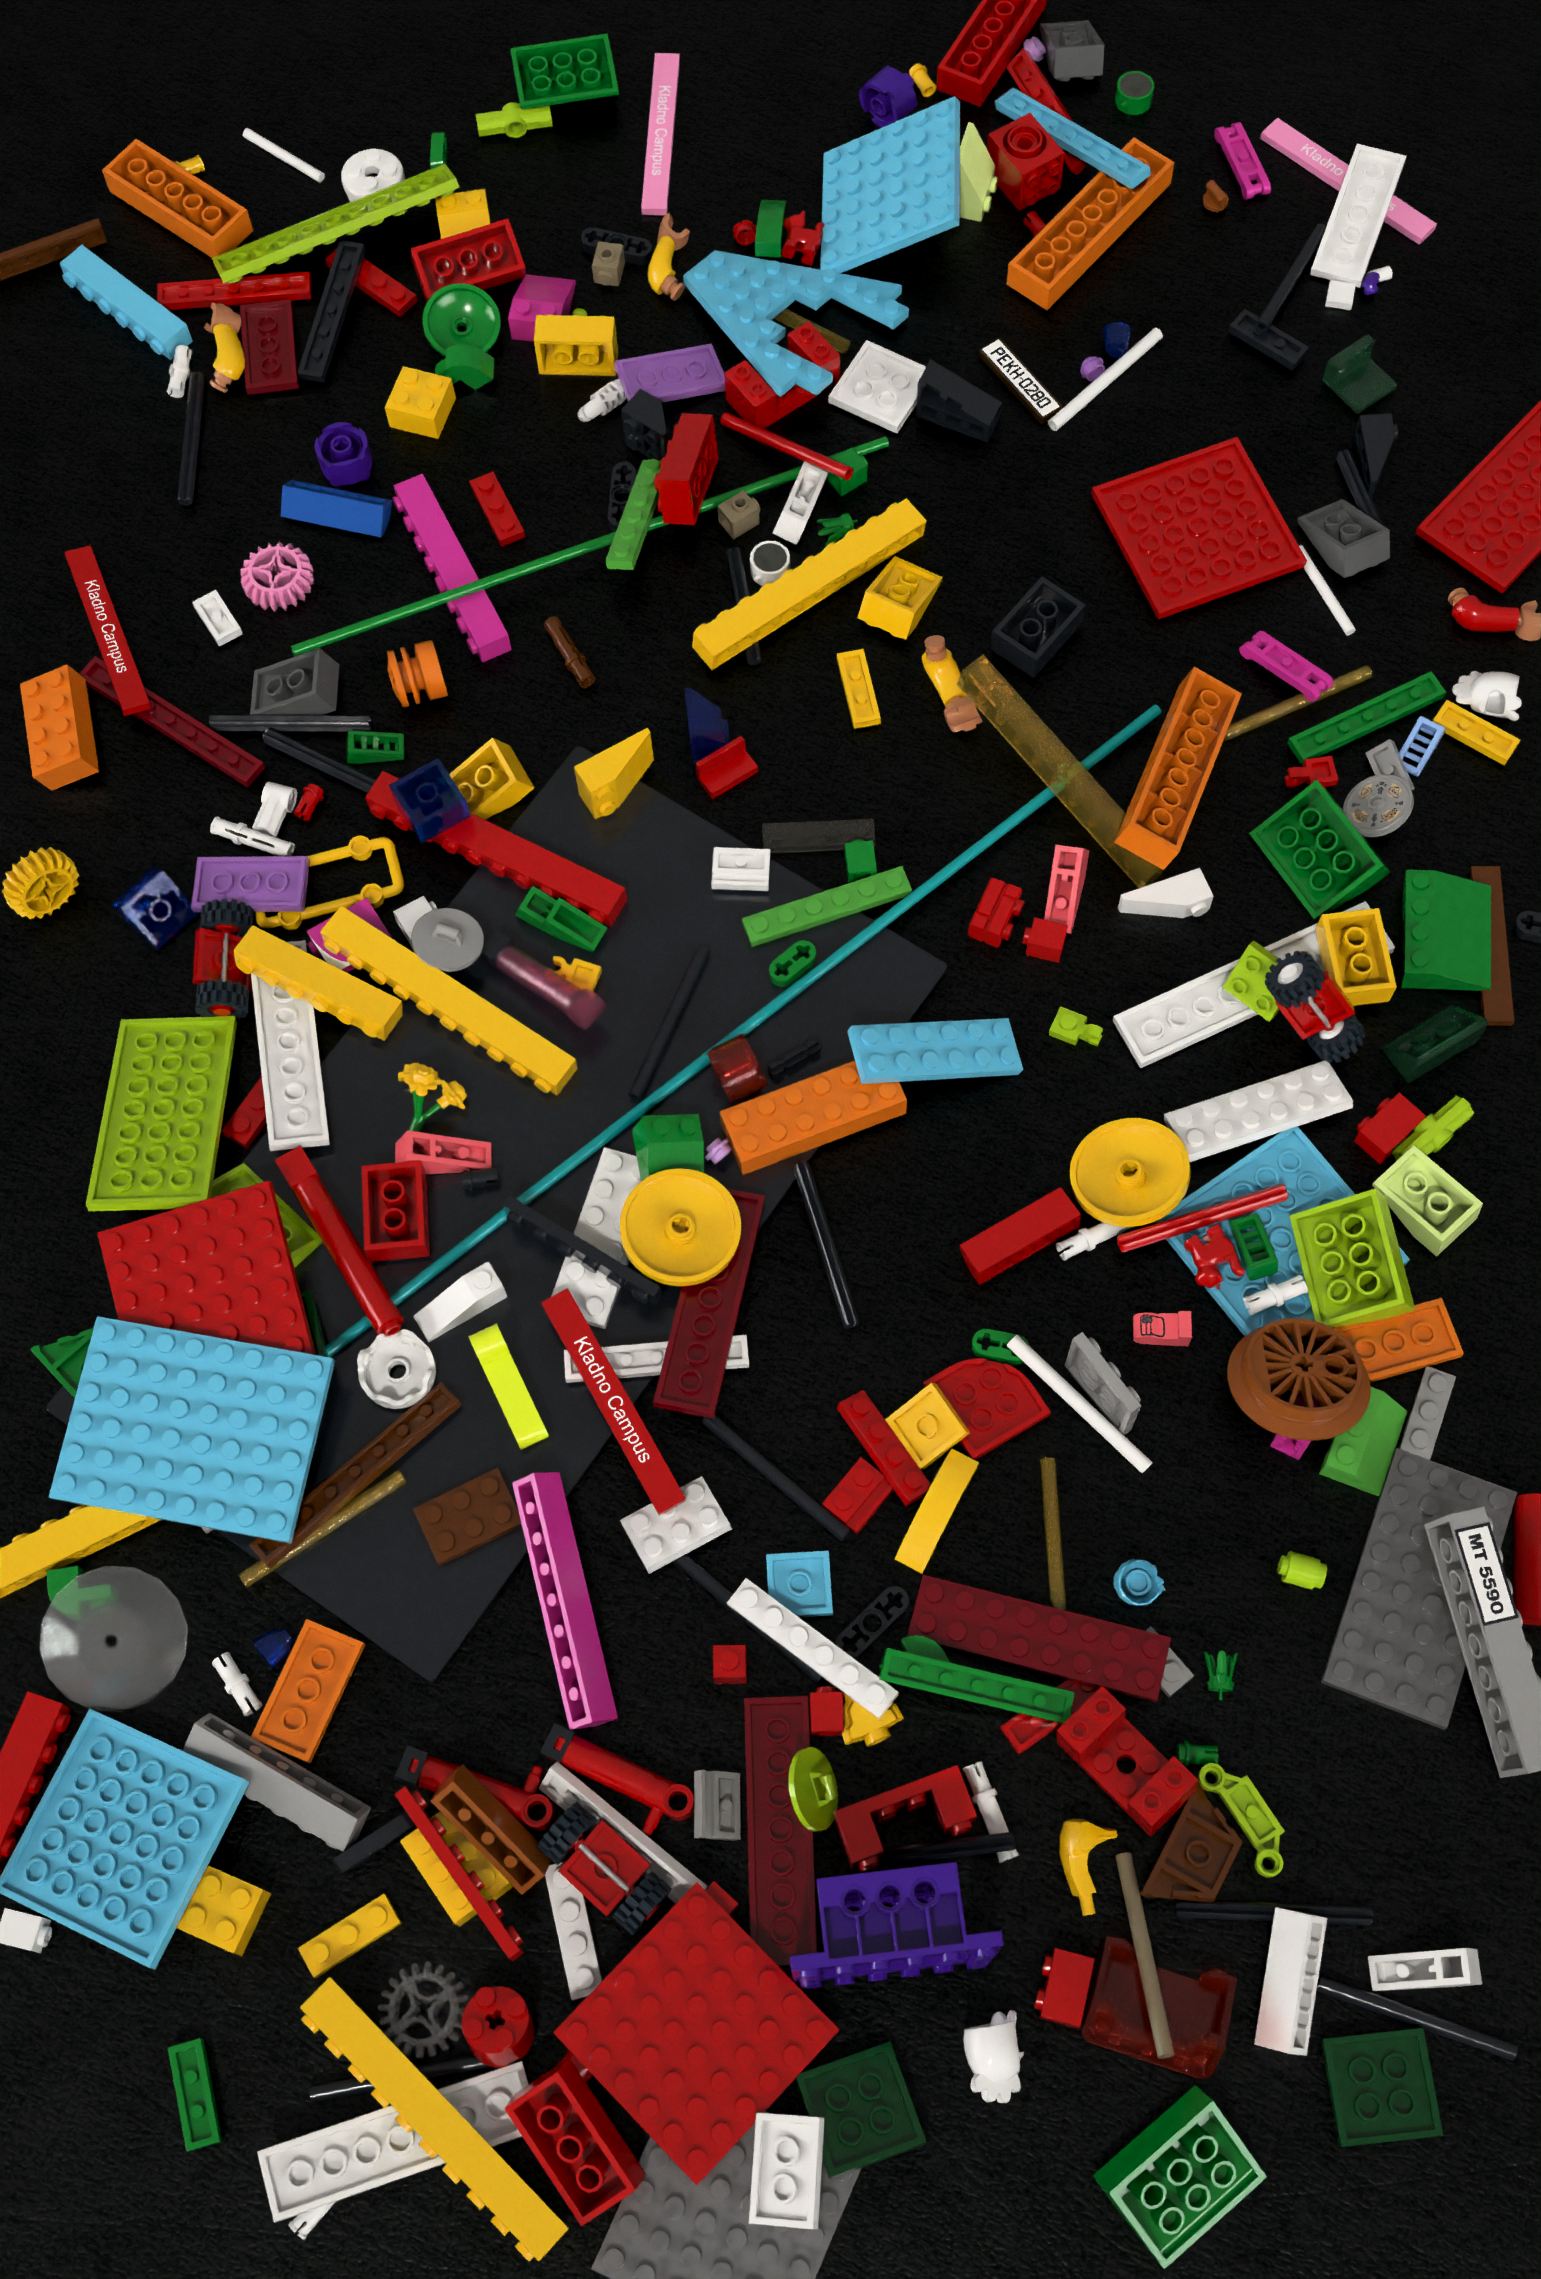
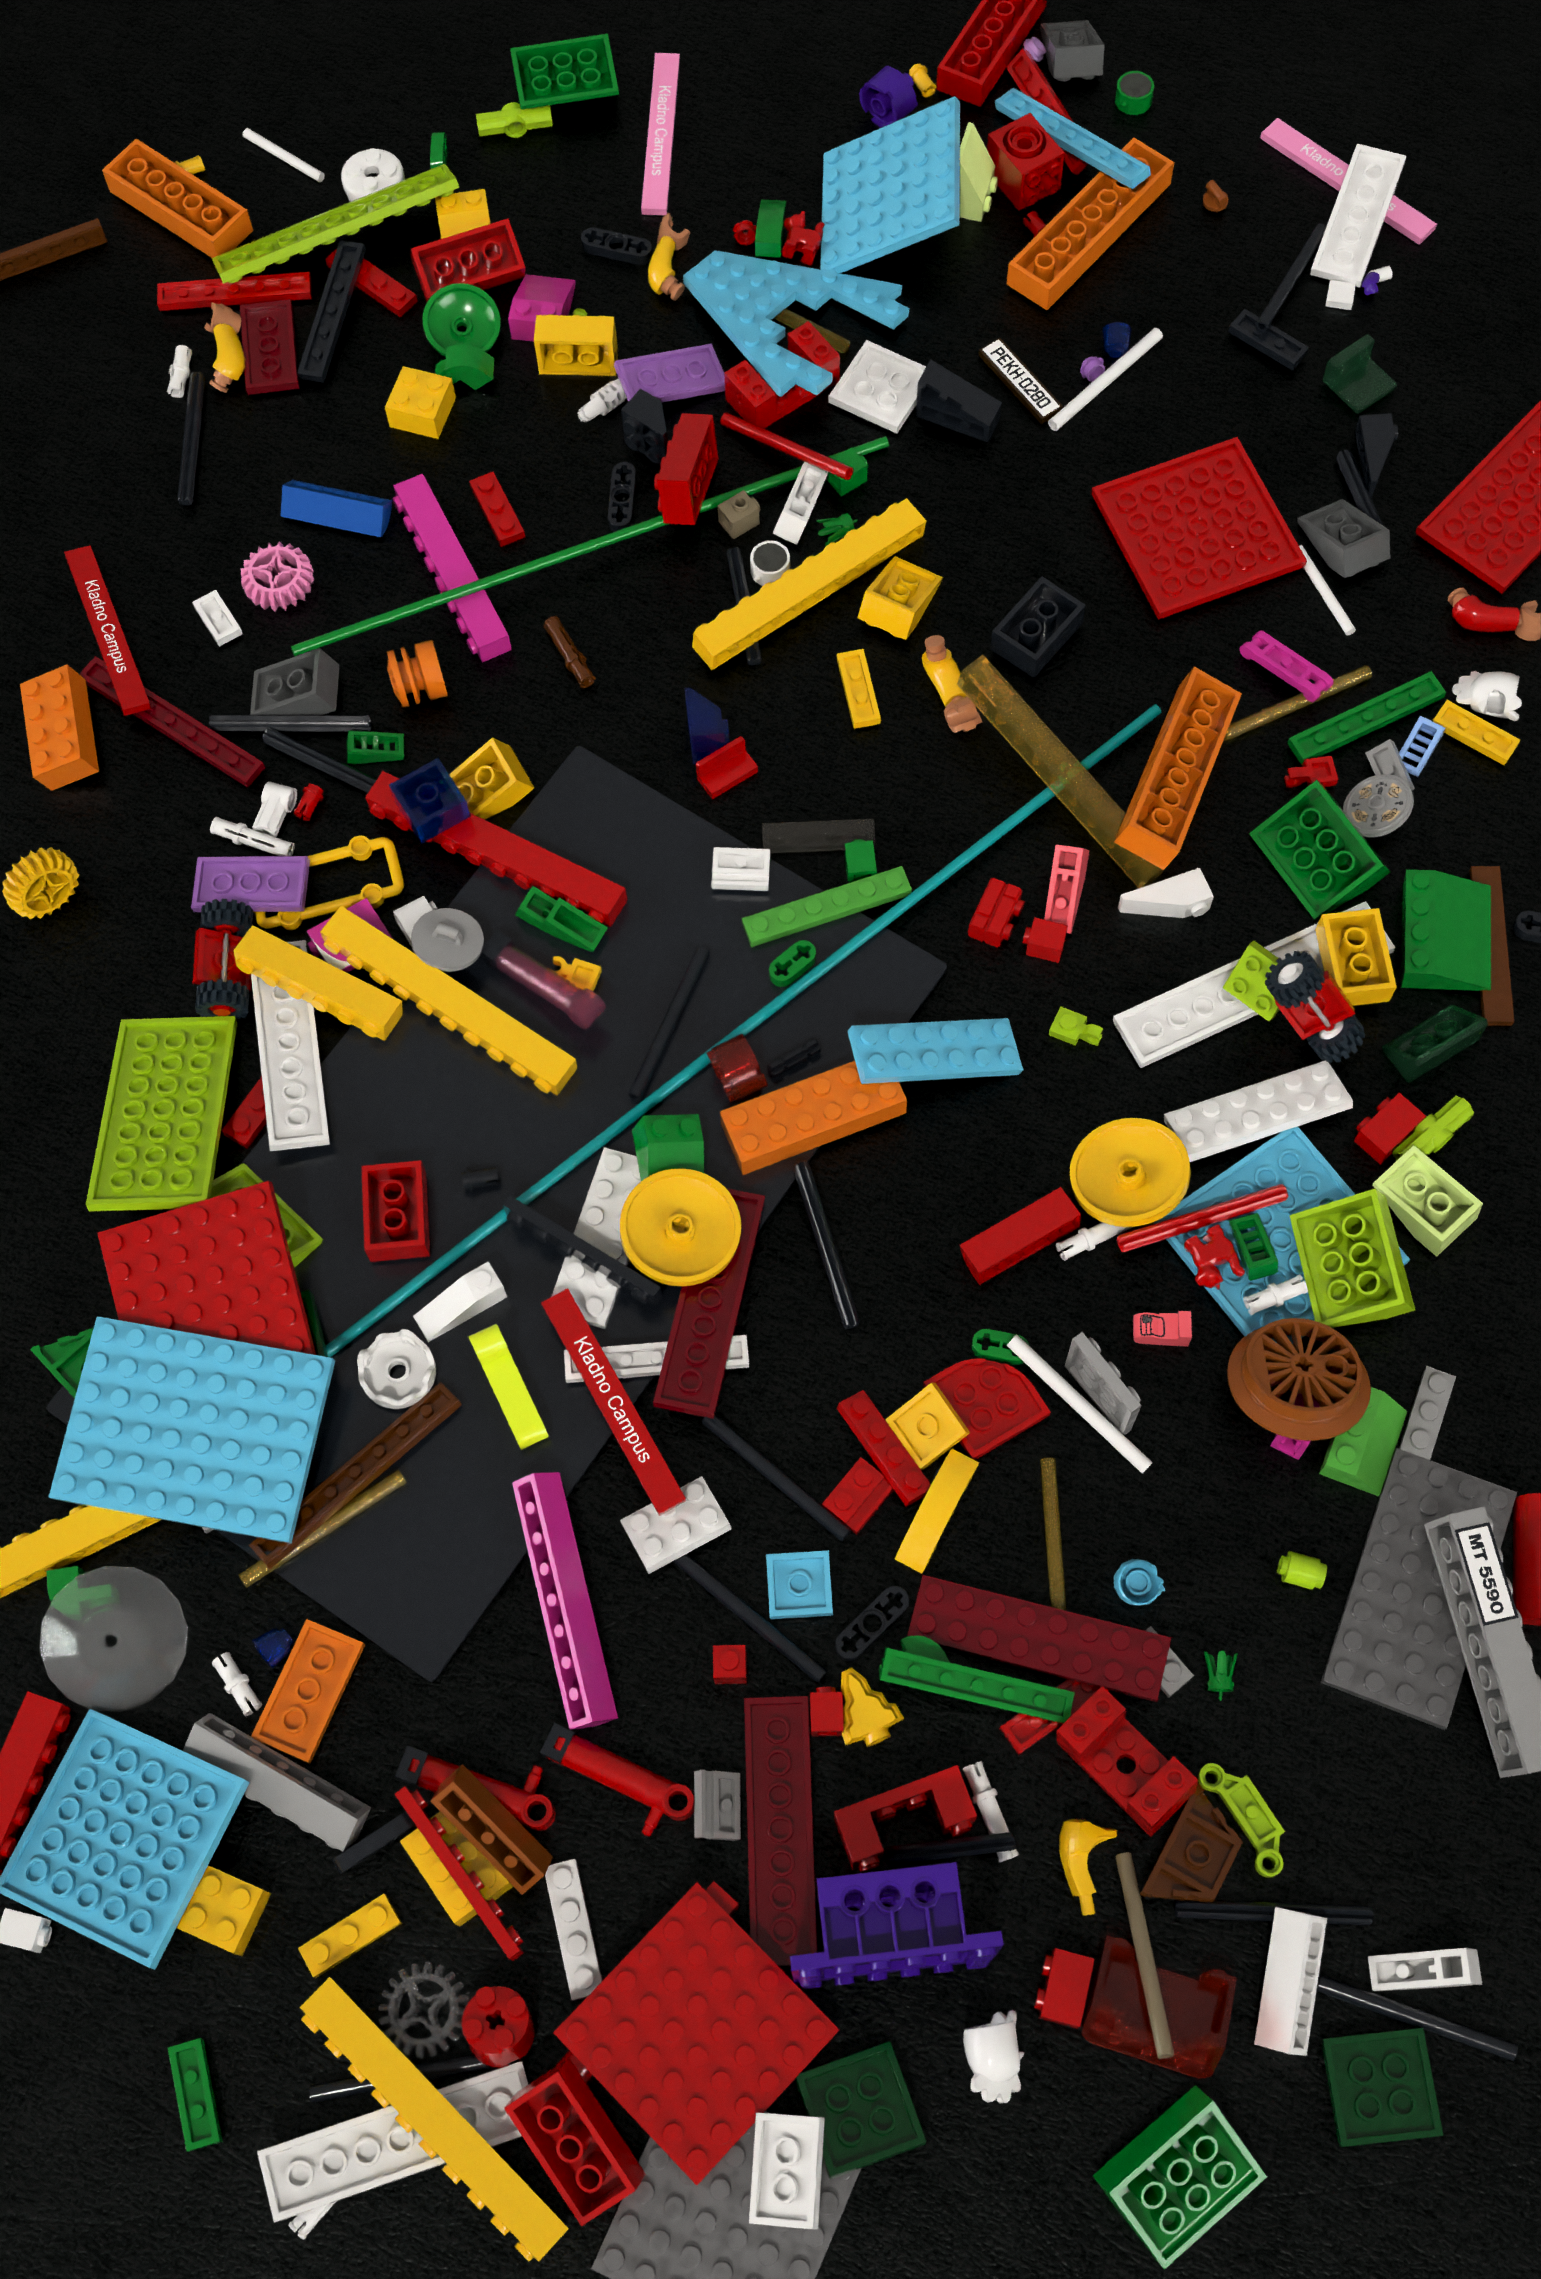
(125, 302): medium azure brick -> none
(155, 907): clear blue slope -> none
(340, 1242): red brick -> none
(344, 454): dark purple brick -> none
(422, 1078): yellow plant -> none
(443, 1153): coral slope -> none
(468, 1516): reddish brown plate -> none
(567, 1789): white plate -> none
(604, 1867): plate -> none
(608, 263): dark tan brick -> none
(613, 773): yellow slope -> none
(635, 518): bright green plate -> none
(718, 1150): lavender plate -> none
(813, 1648): white plate -> none
(813, 1789): lime shield -> none
(1196, 1754): green pin -> none
(1243, 160): dark pink plate -> none
(1404, 1341): orange plate -> none

